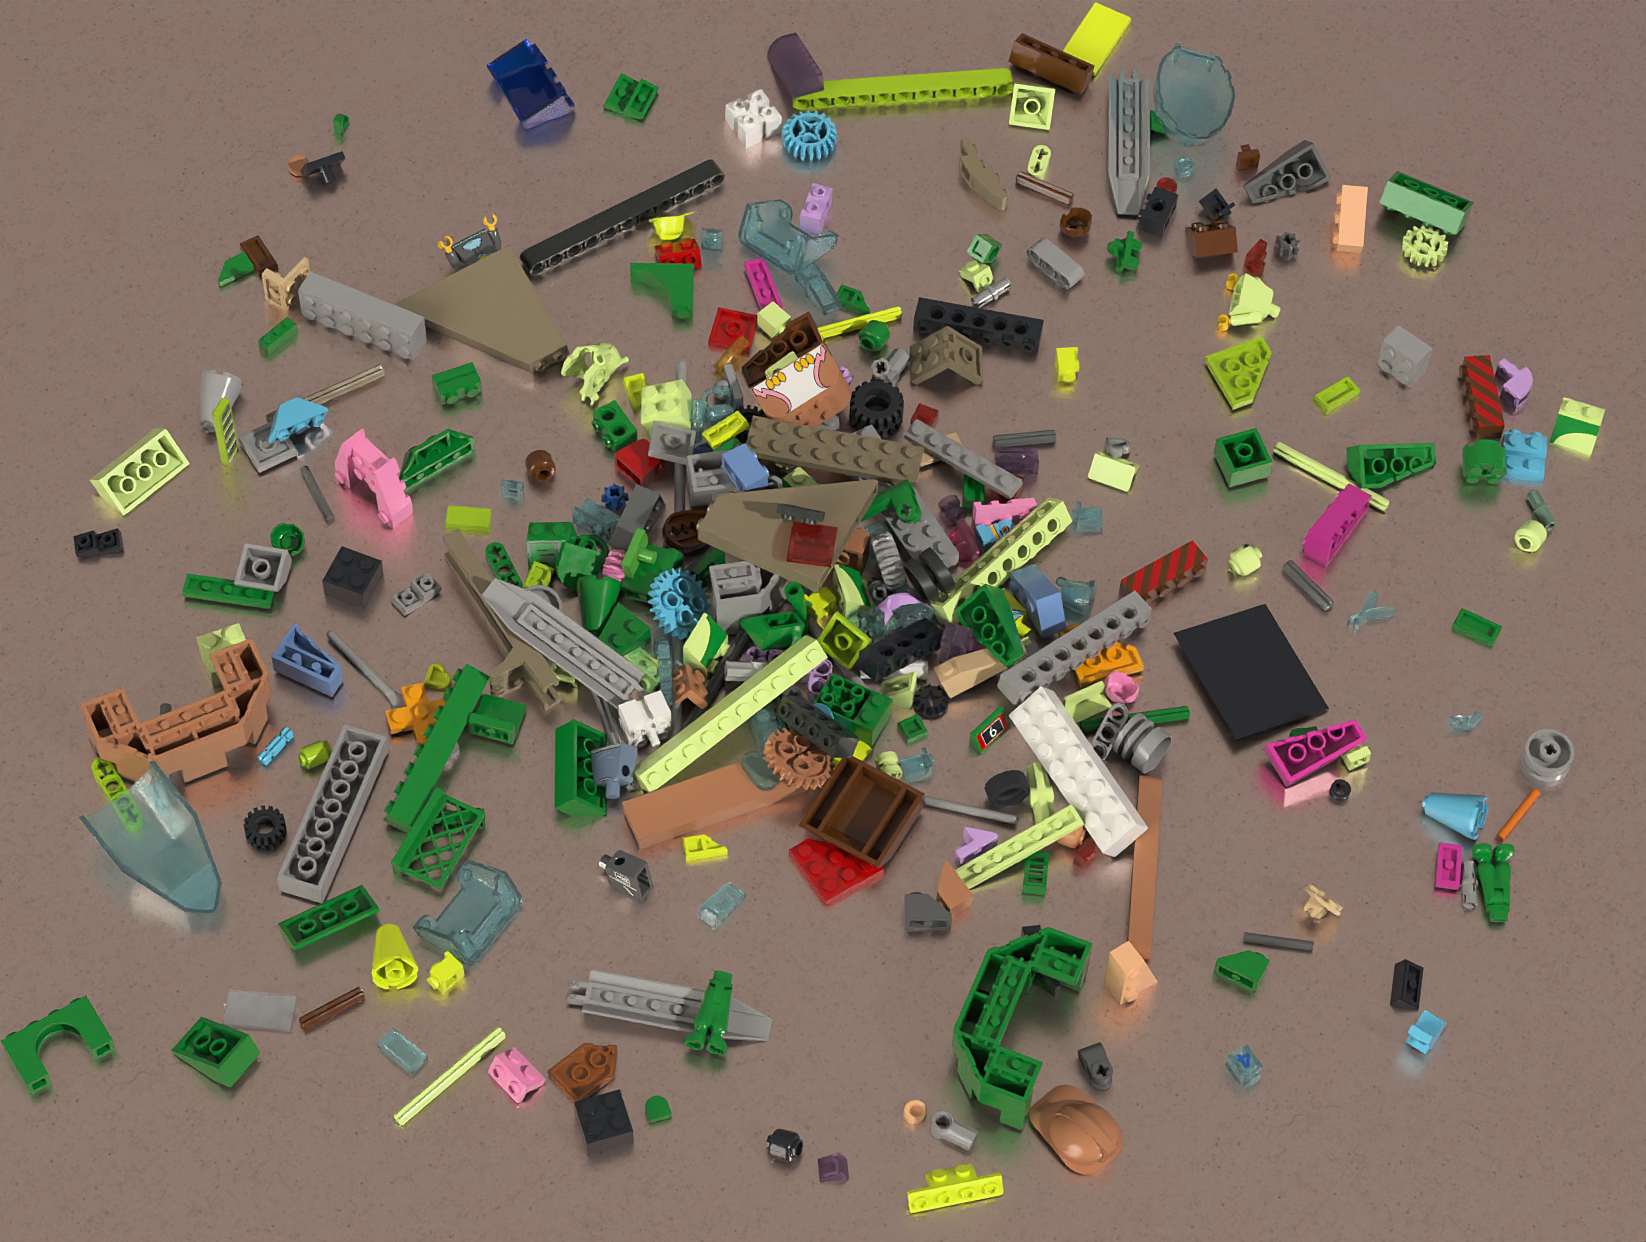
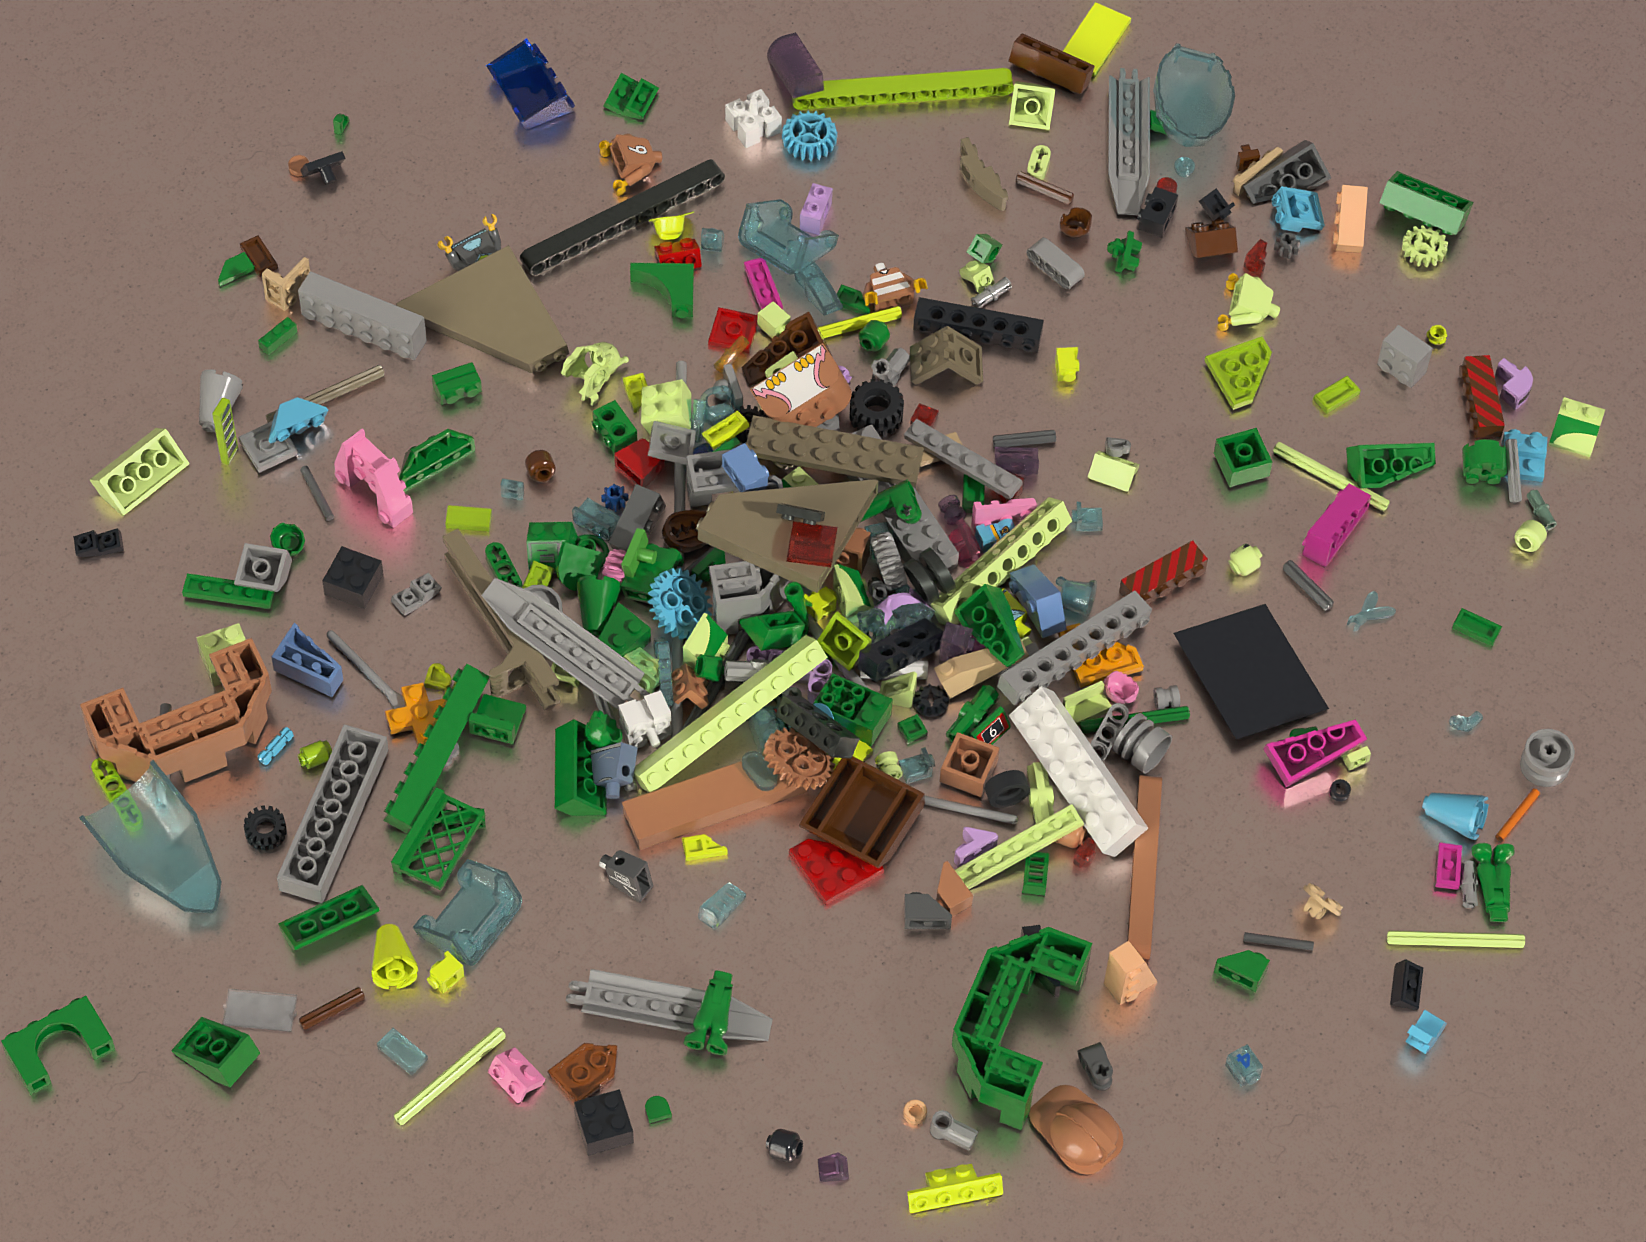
(602, 730): none -> green hair
(632, 157): none -> nougat torso
(709, 667): none -> green piece
(891, 288): none -> torso
(969, 764): none -> nougat brick
(973, 712): none -> green piece
(1166, 697): none -> light grey wheel
(1254, 168): none -> tan tile
(1297, 209): none -> medium azure plate
(1437, 330): none -> neon yellow plate
(1455, 939): none -> yellowish green axle
(1513, 471): none -> light grey axle

